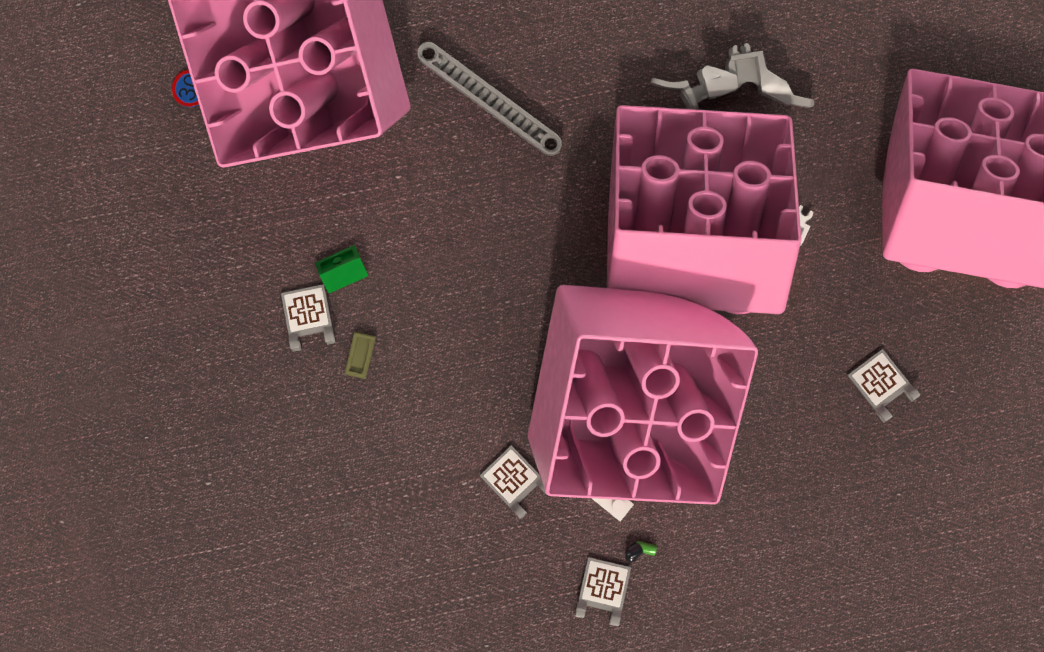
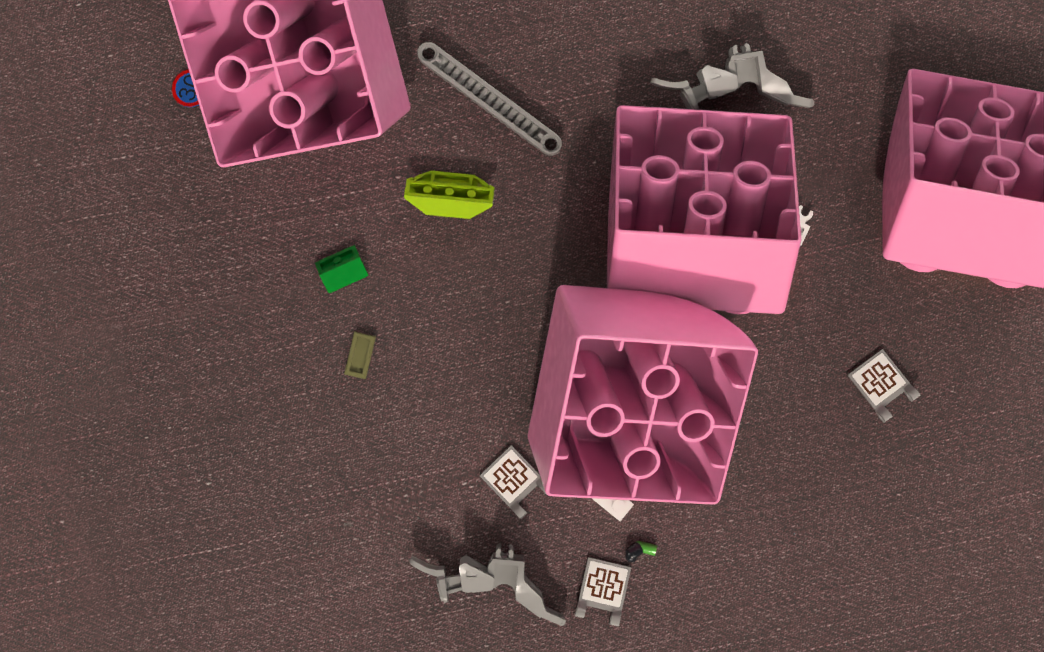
(307, 314): flag -> none
(449, 194): none -> lime wedge
(501, 569): none -> light grey piece

